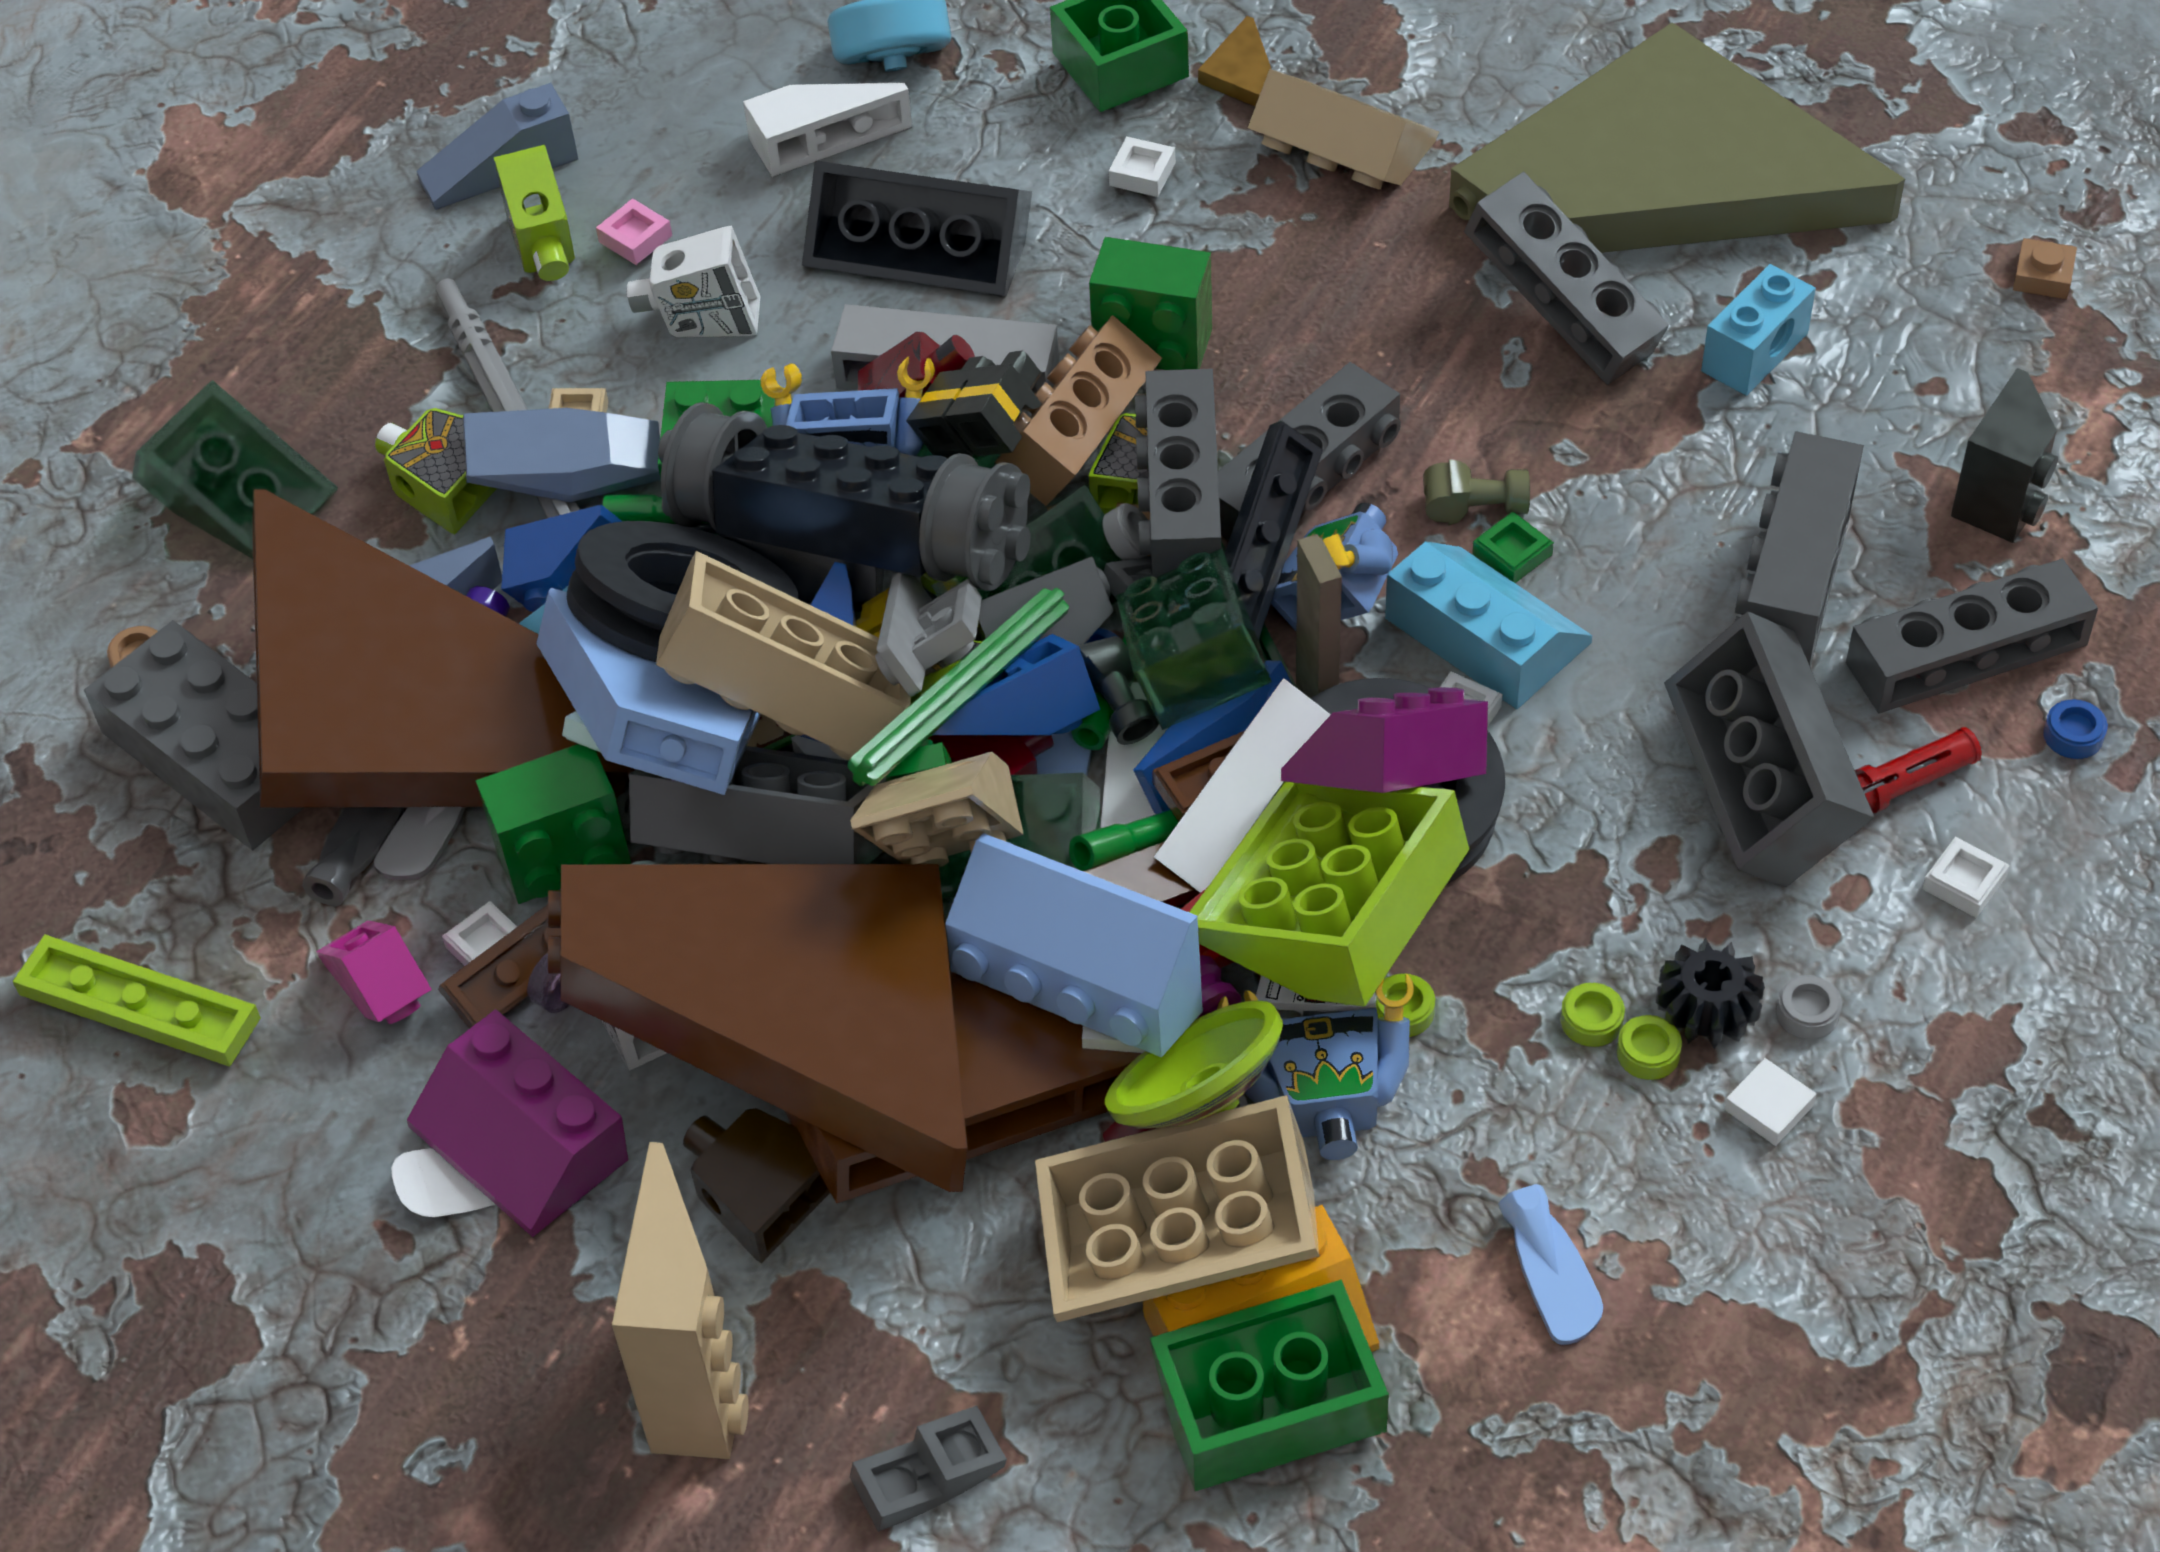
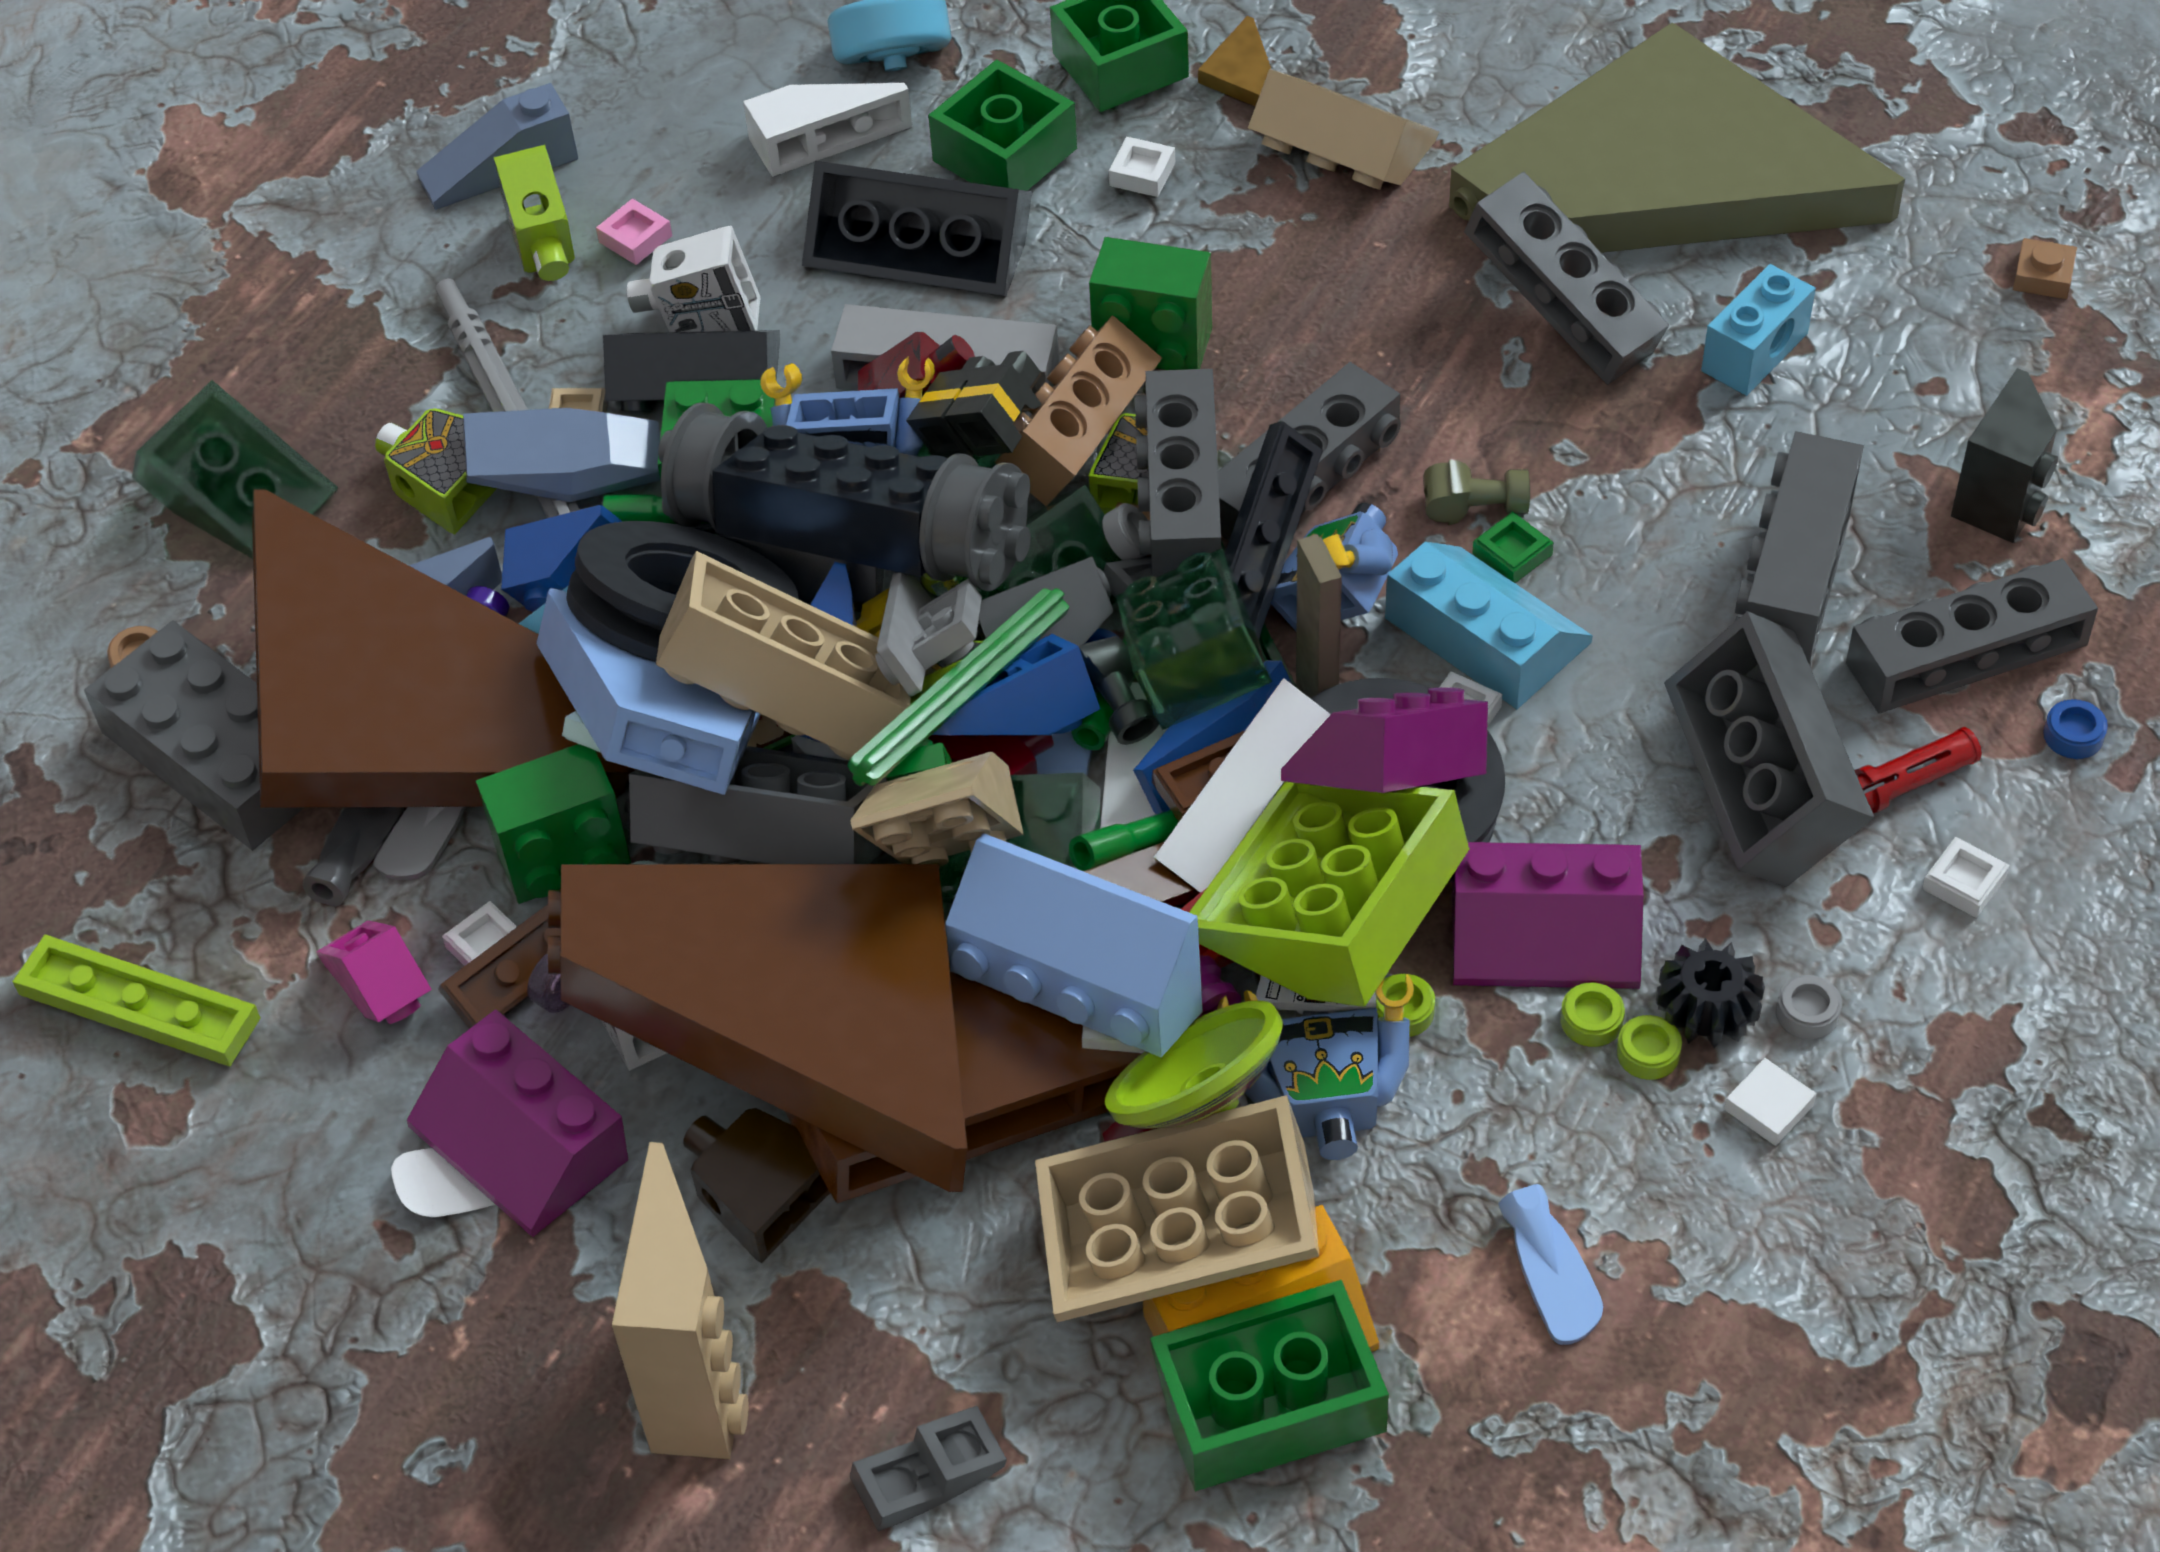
(643, 362): none -> black slope
(1003, 129): none -> green brick
(1548, 915): none -> magenta slope

